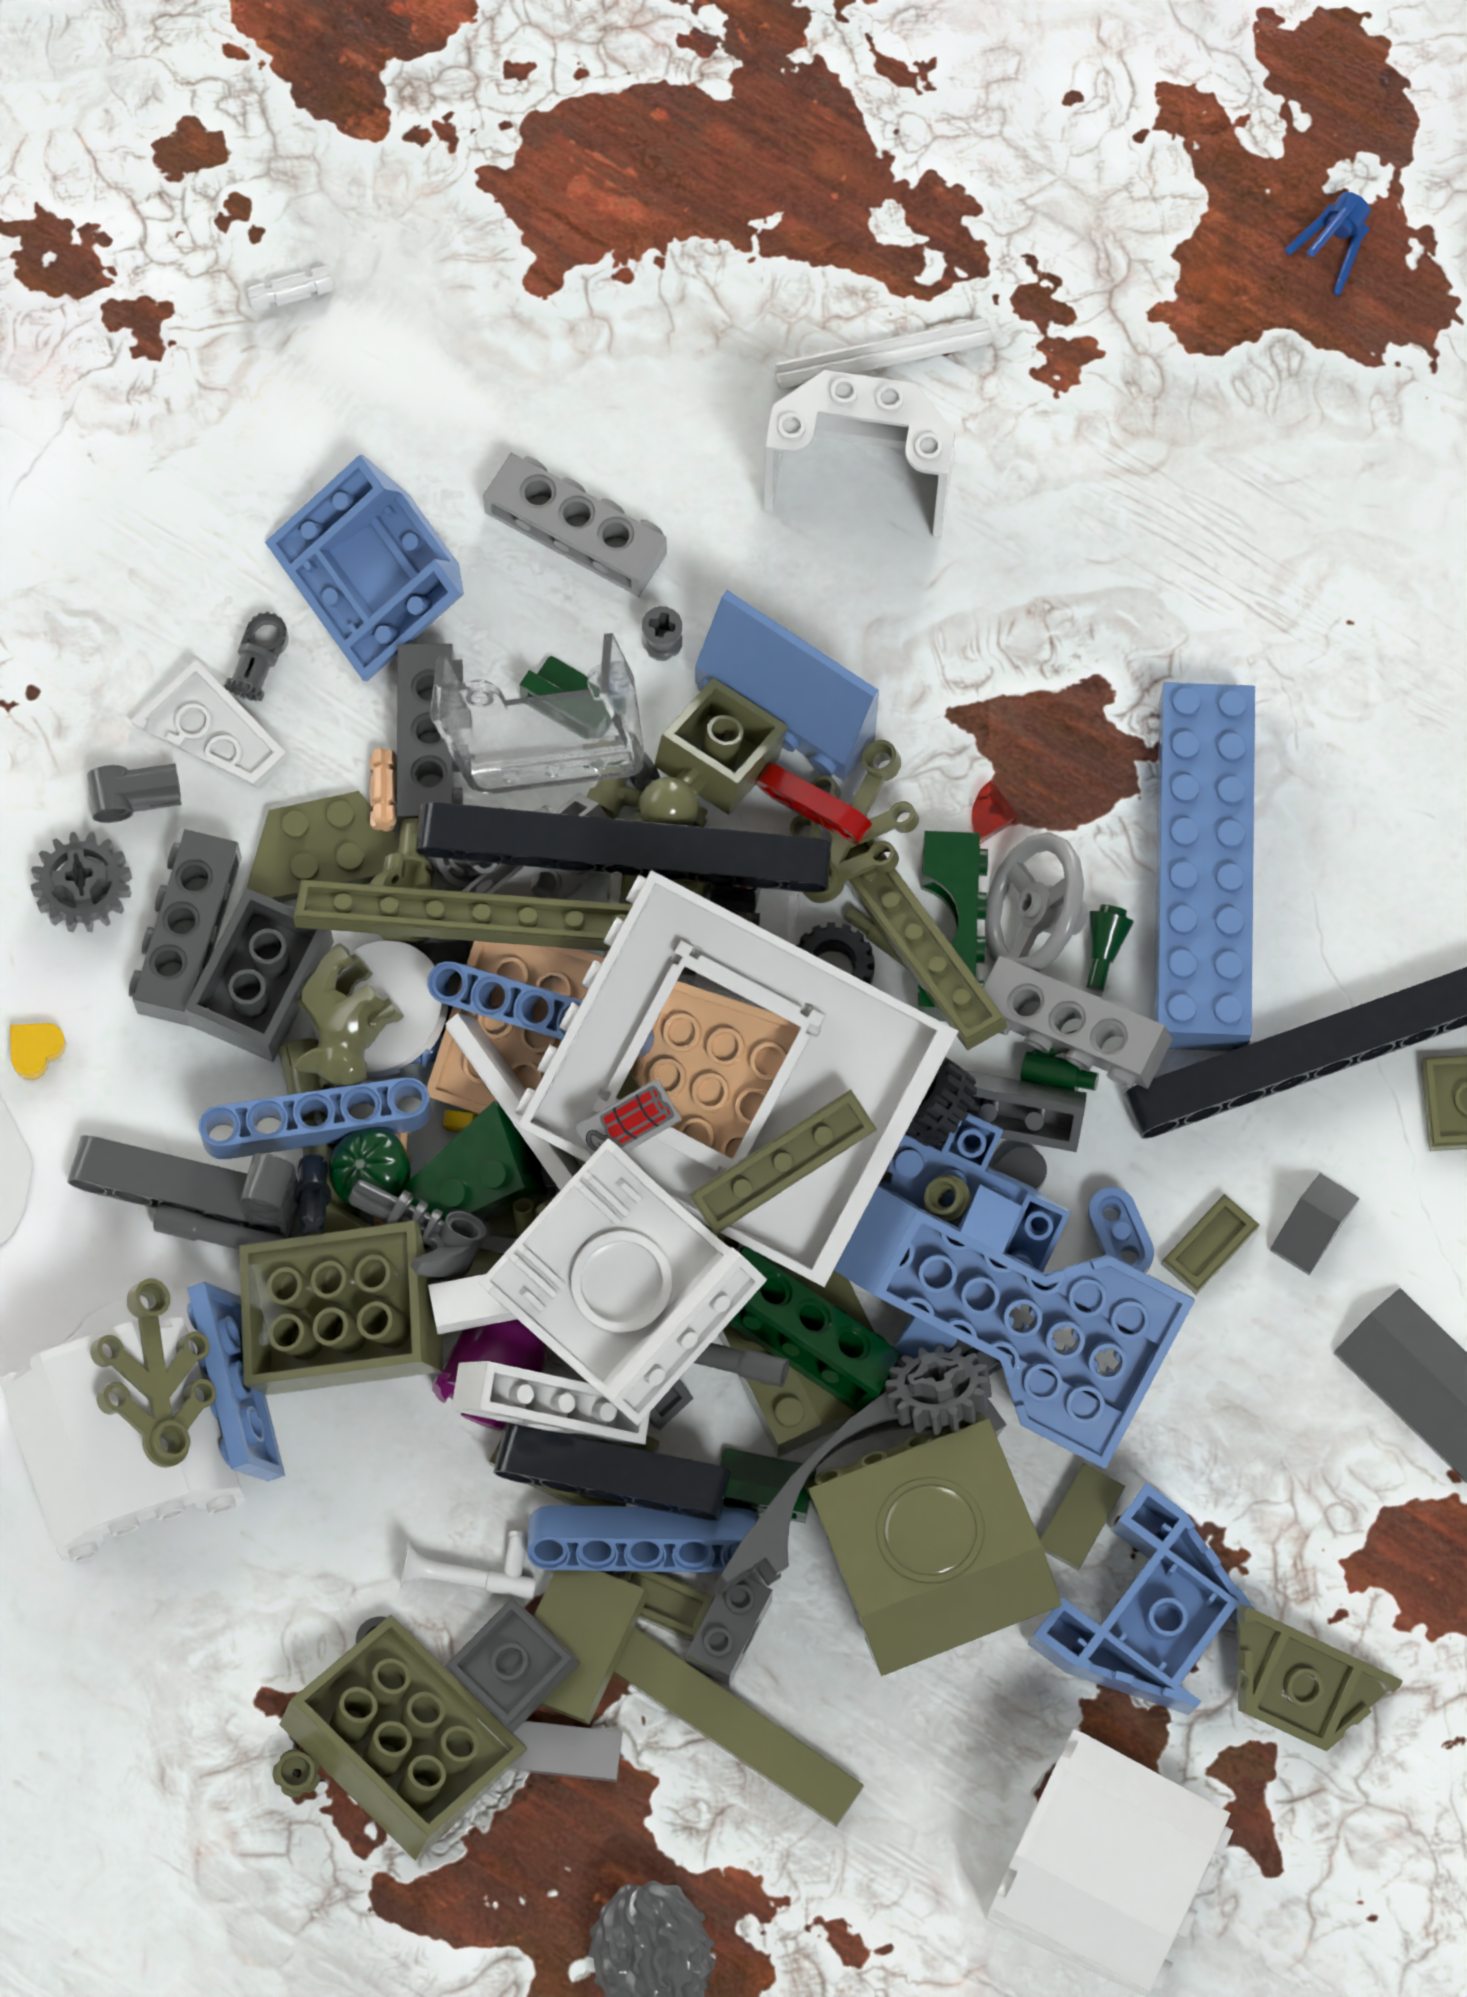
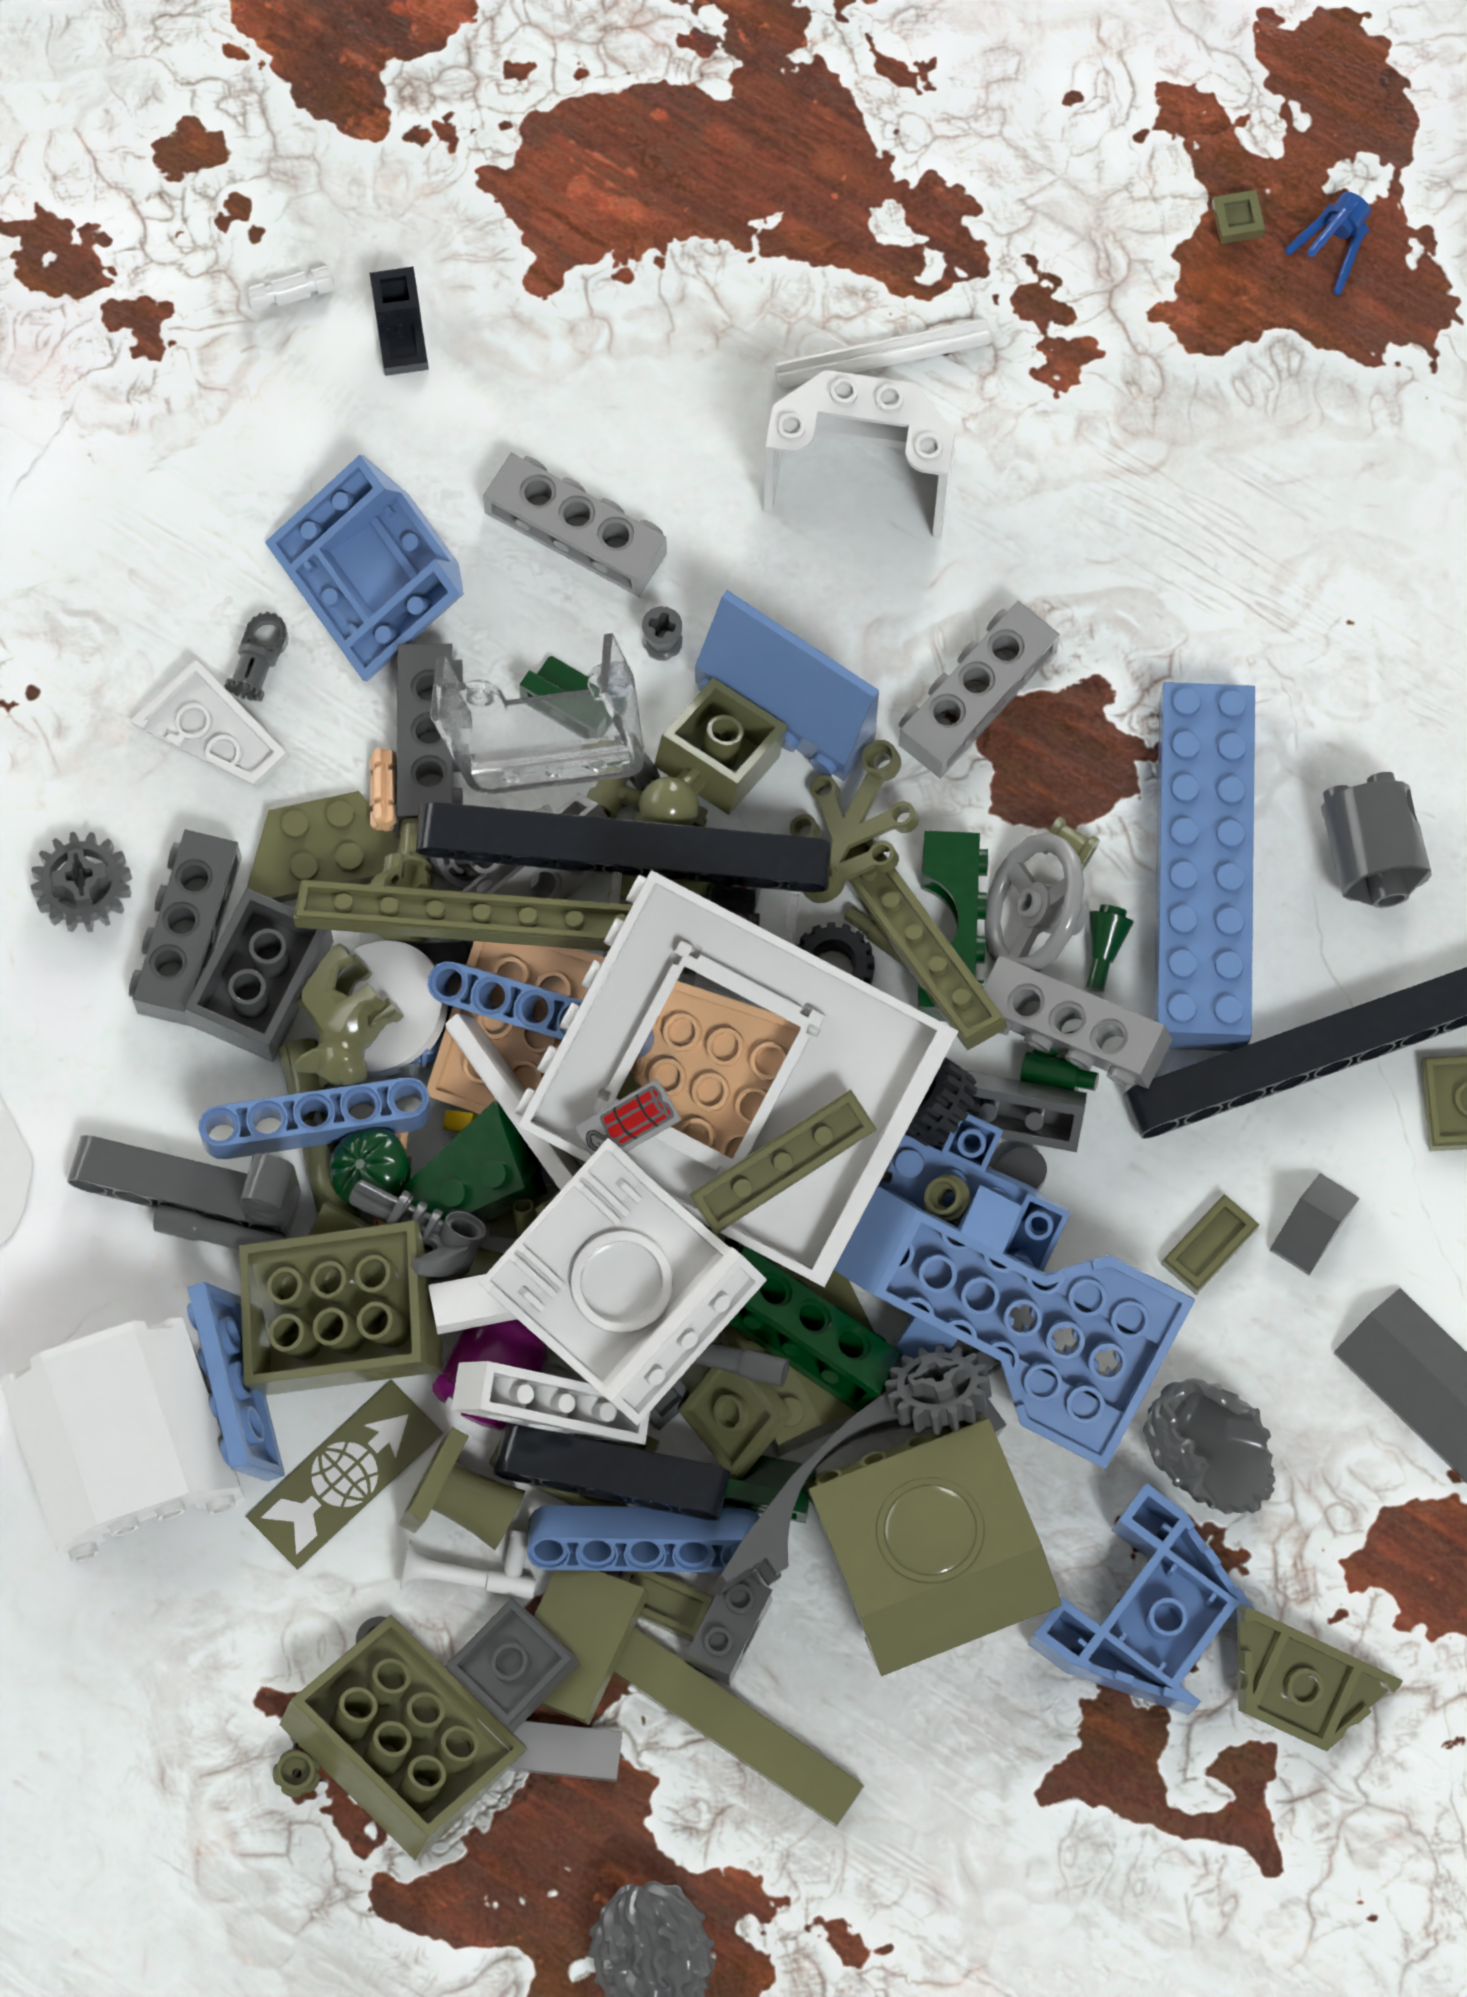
(35, 1047): yellow tile -> none
(121, 792): dark grey piece -> none
(155, 1380): olive plant -> none
(312, 1193): black axle -> none
(344, 1474): none -> olive sticker
(399, 321): none -> black slope
(462, 1495): none -> olive plant
(734, 1418): none -> olive tile
(813, 803): red beam -> none
(942, 745): none -> light grey brick
(991, 812): clear red tile -> none
(1081, 1516): olive tile -> none
(1083, 846): none -> olive bush
(1110, 1865): white windscreen -> none
(1124, 1233): medium blue plate -> none
(1211, 1445): none -> dark grey hair
(1238, 217): none -> olive plate
(1376, 840): none -> dark grey cylinder

